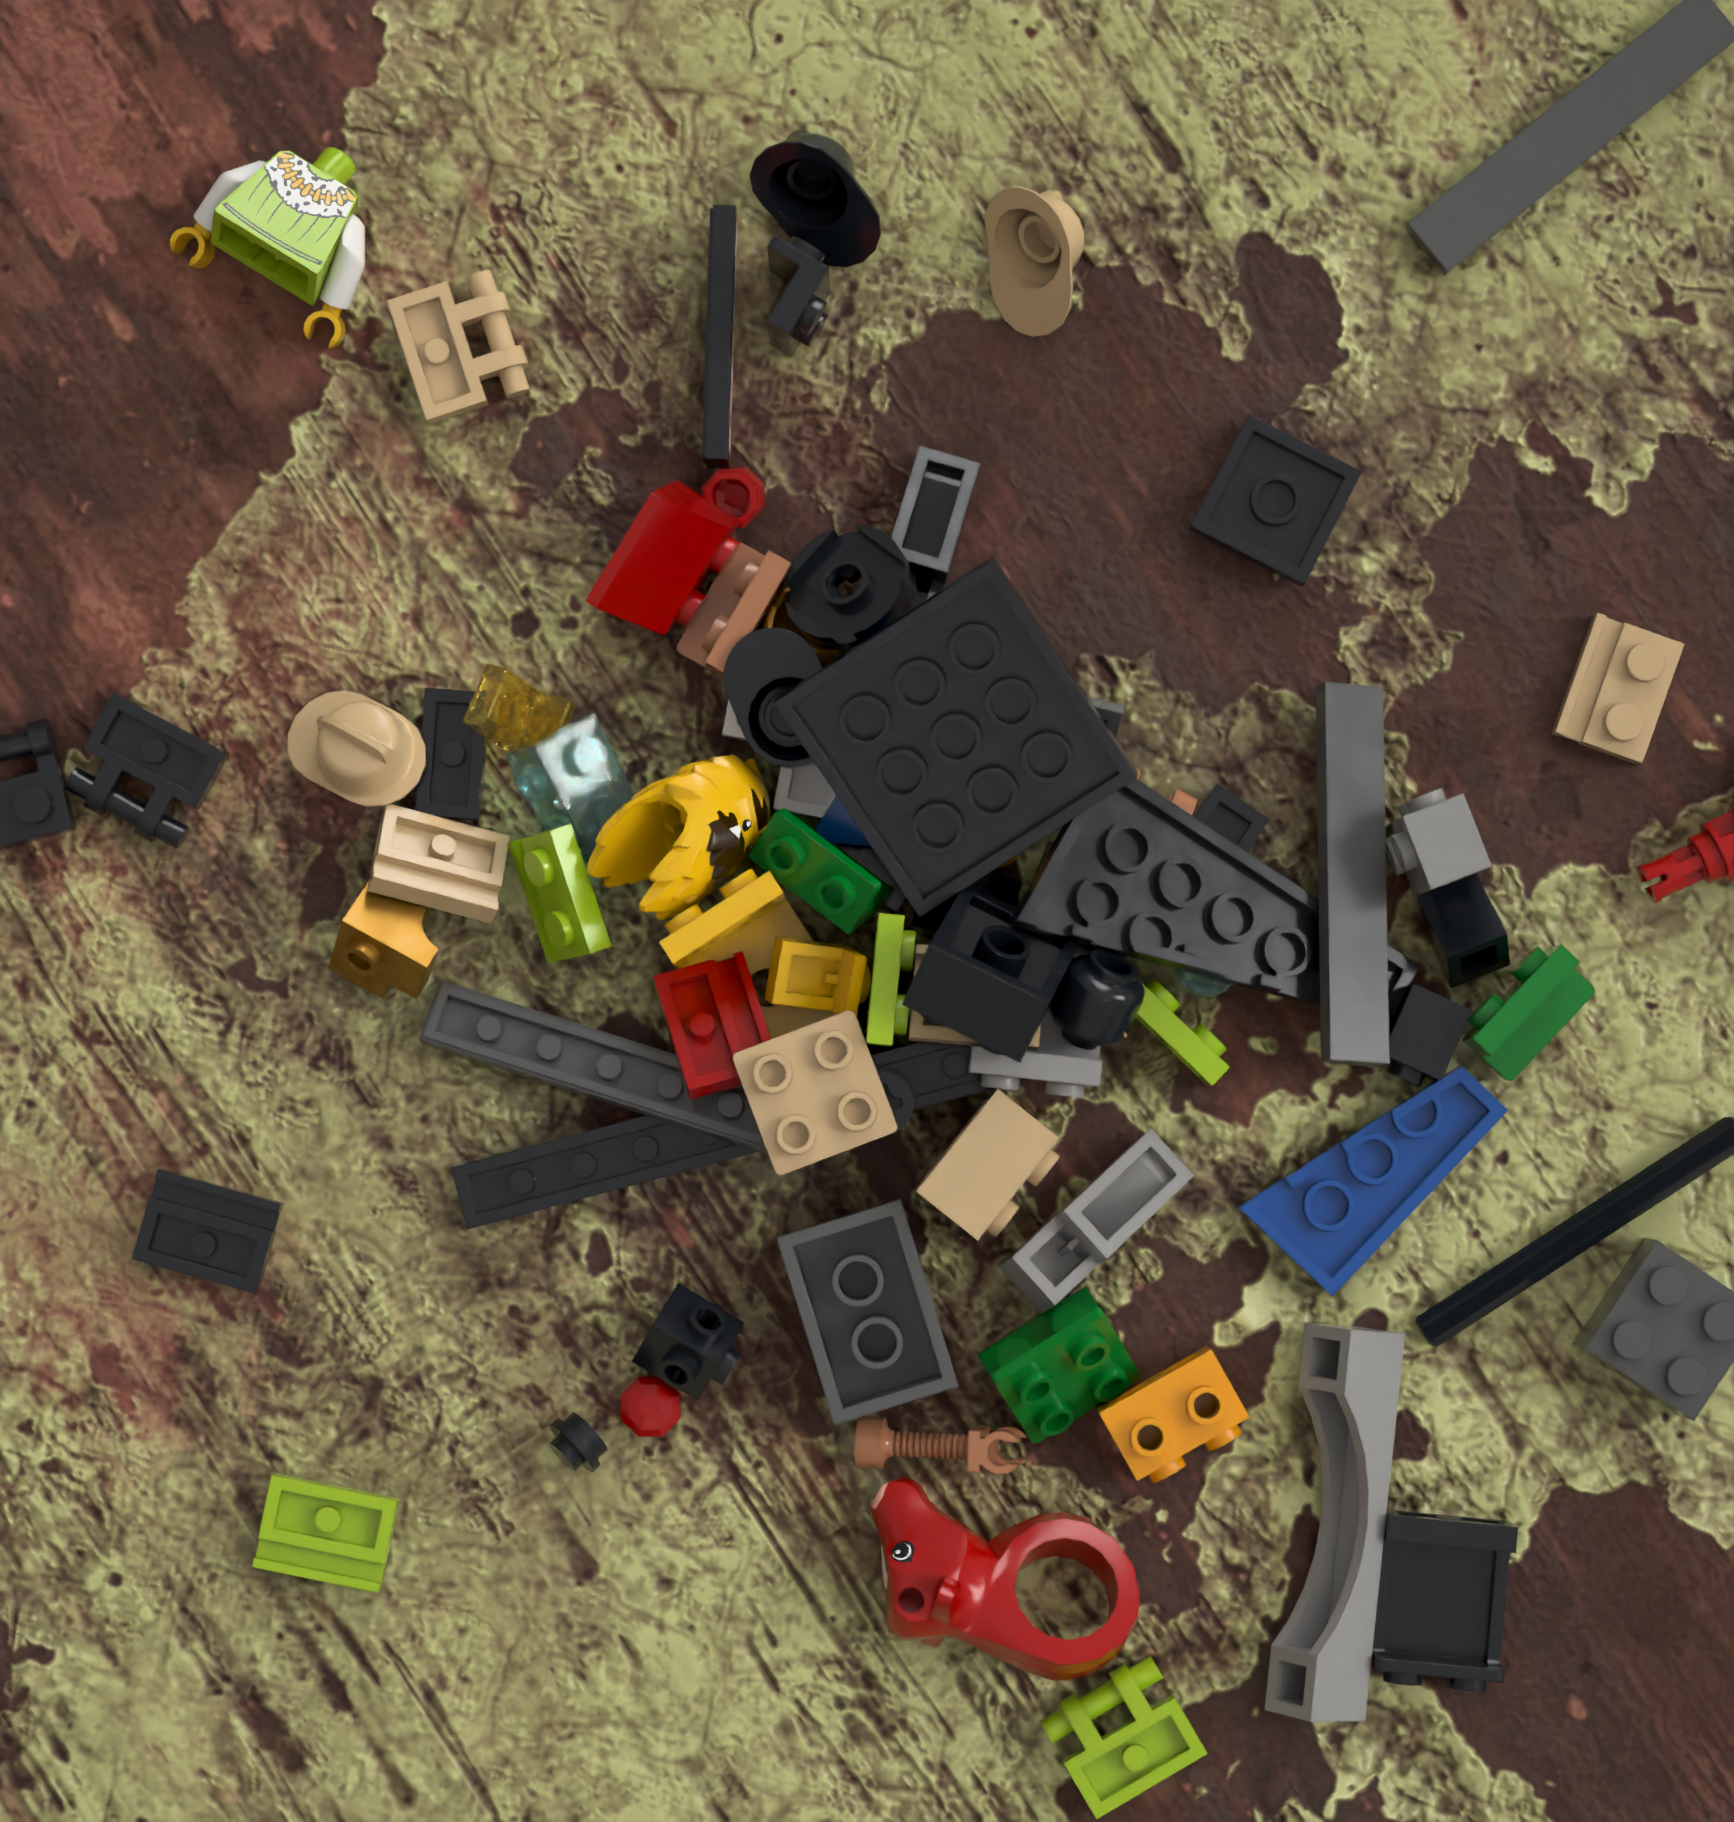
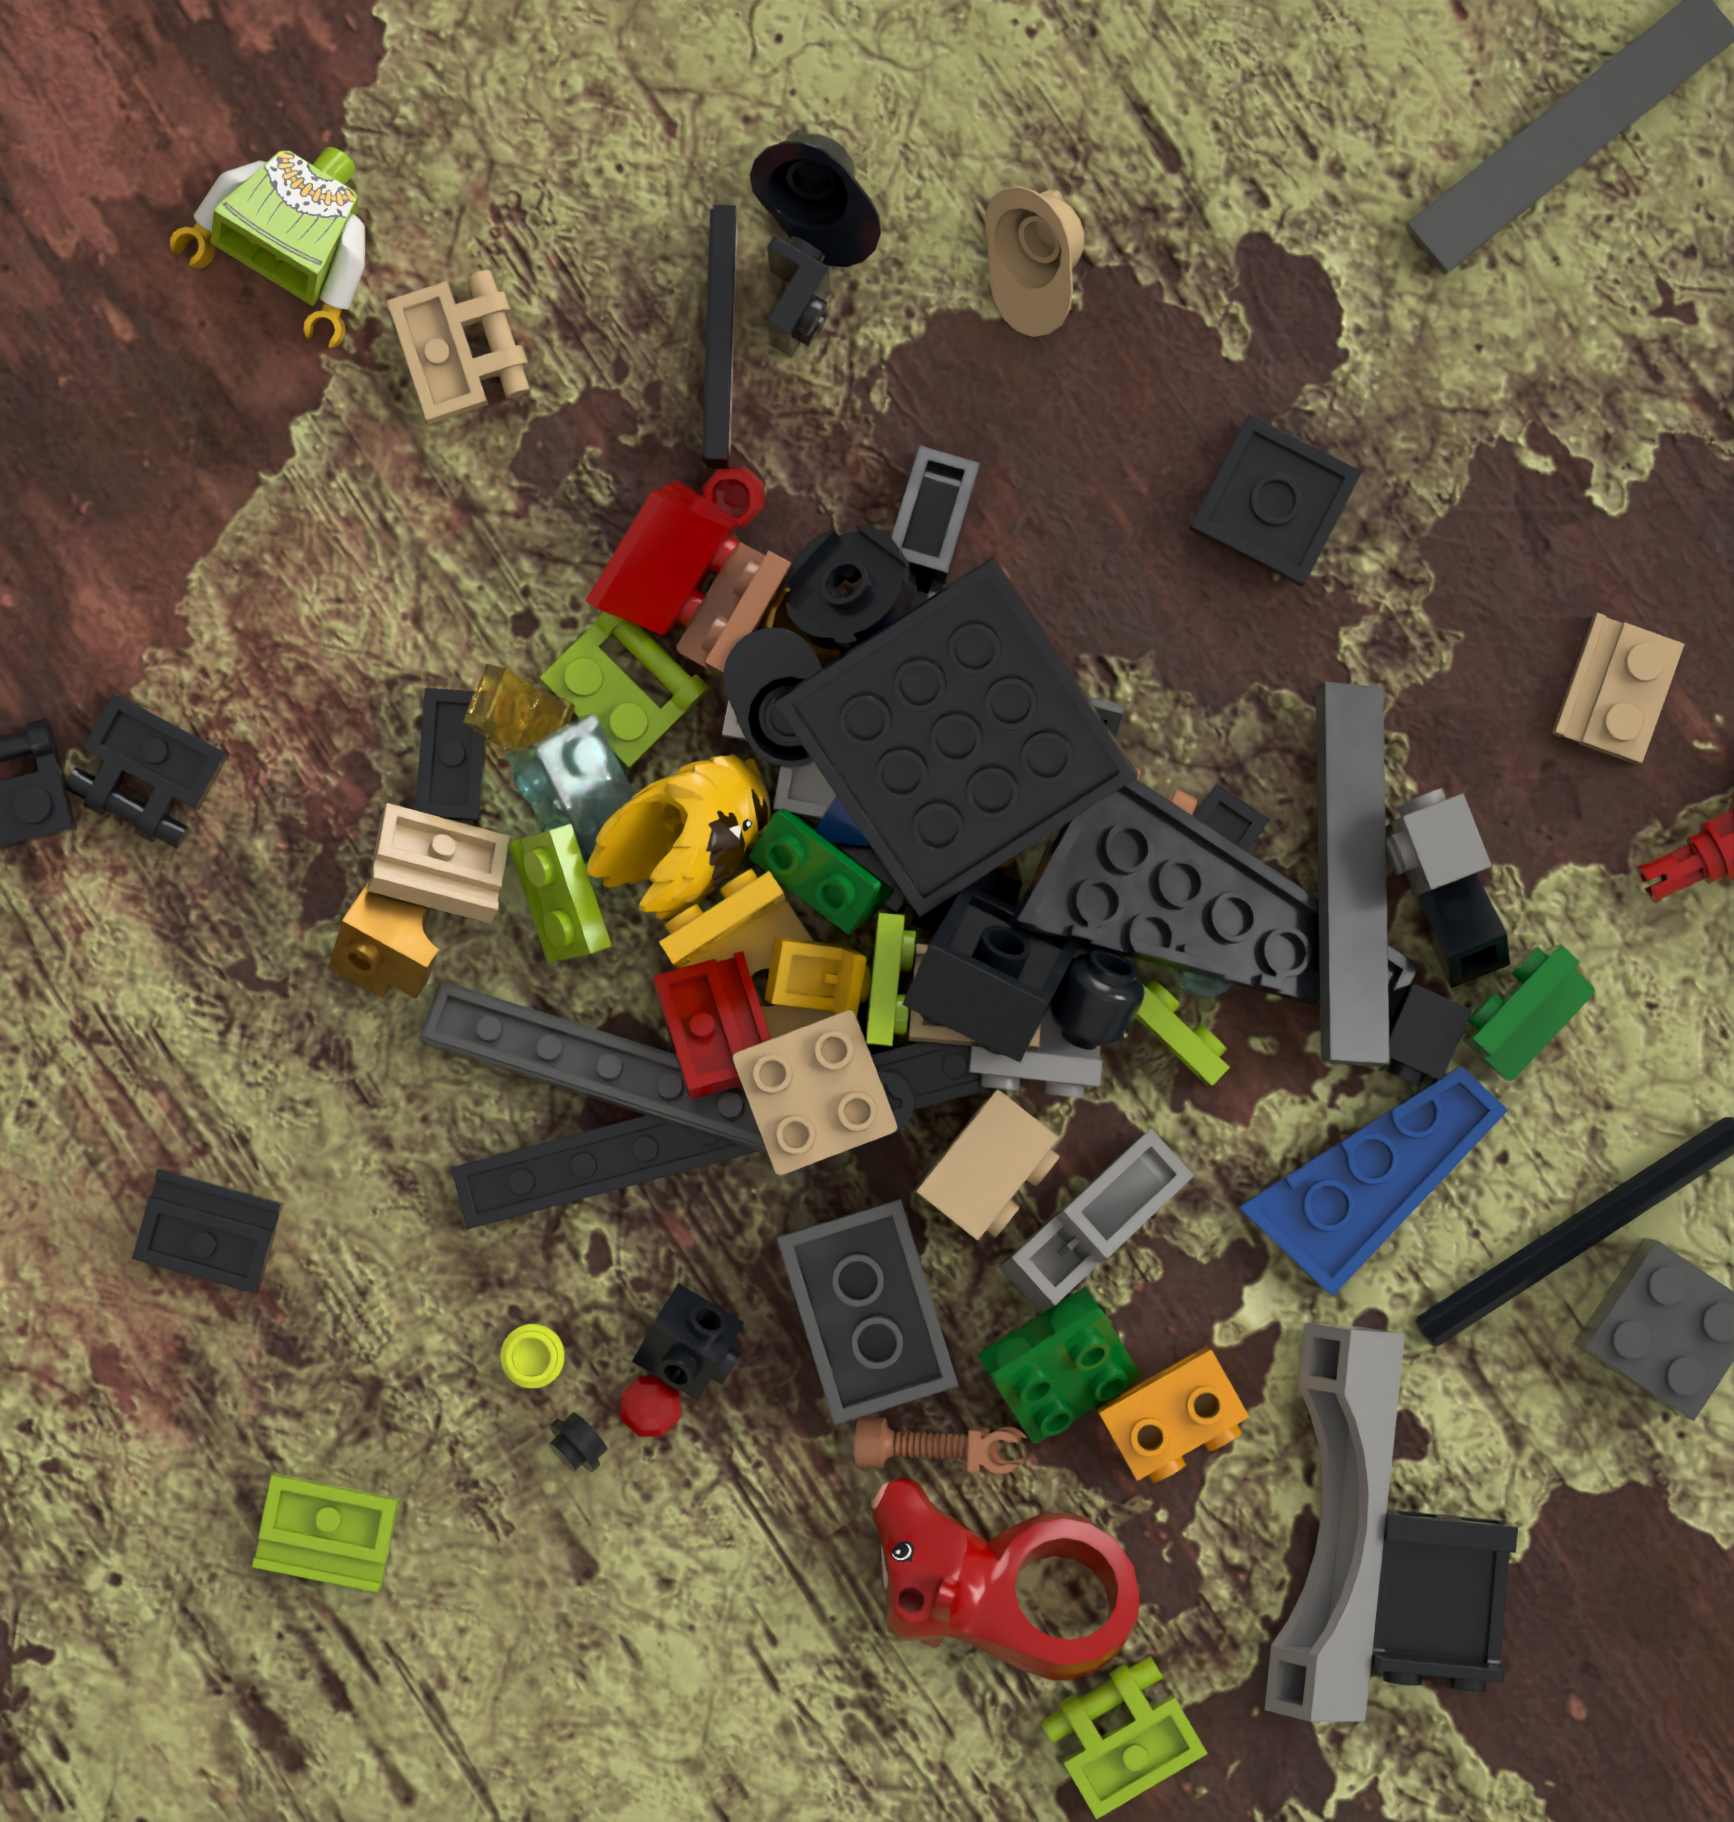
(357, 748): tan piece -> none
(532, 1356): none -> neon yellow plate
(622, 709): none -> lime plate

